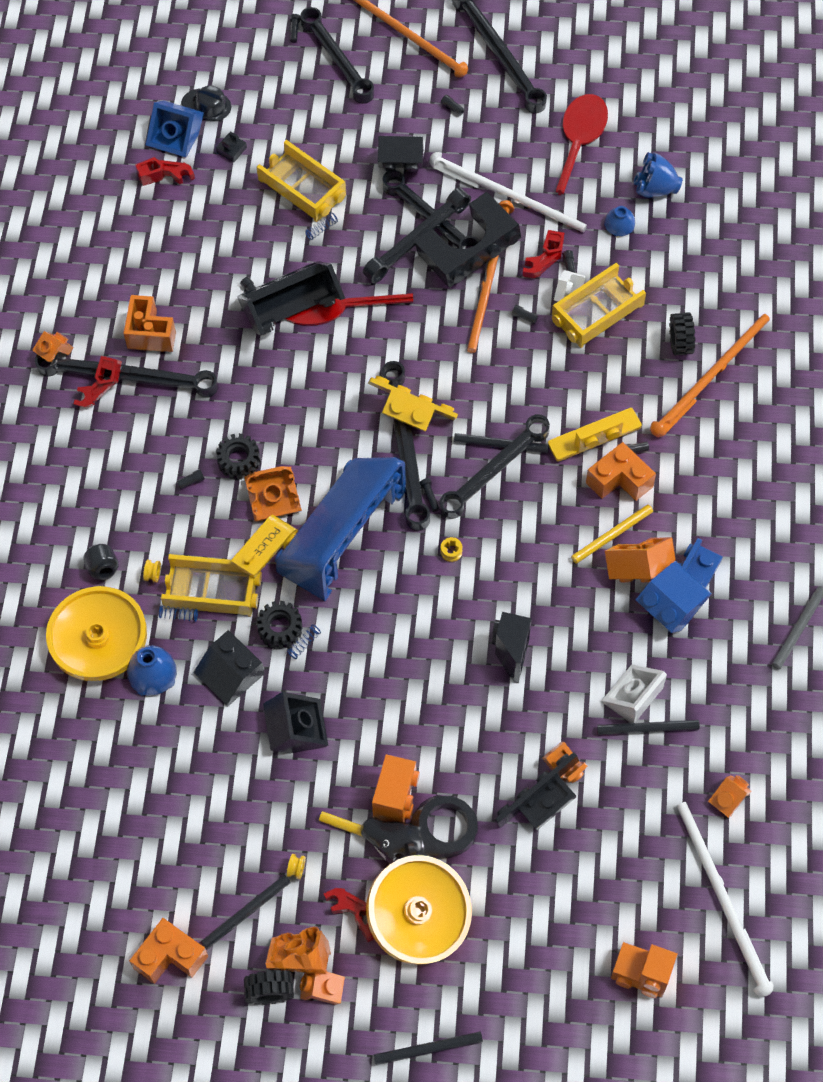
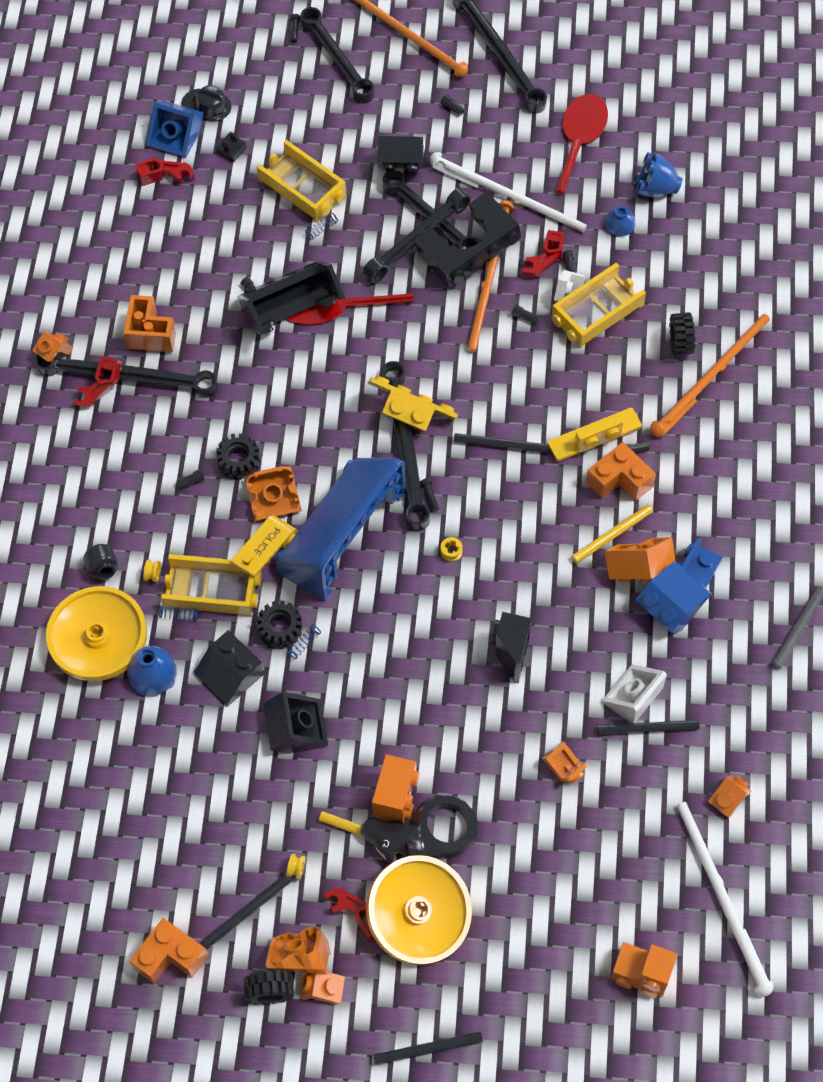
(495, 466): black piece -> none
(544, 798): black bracket -> none

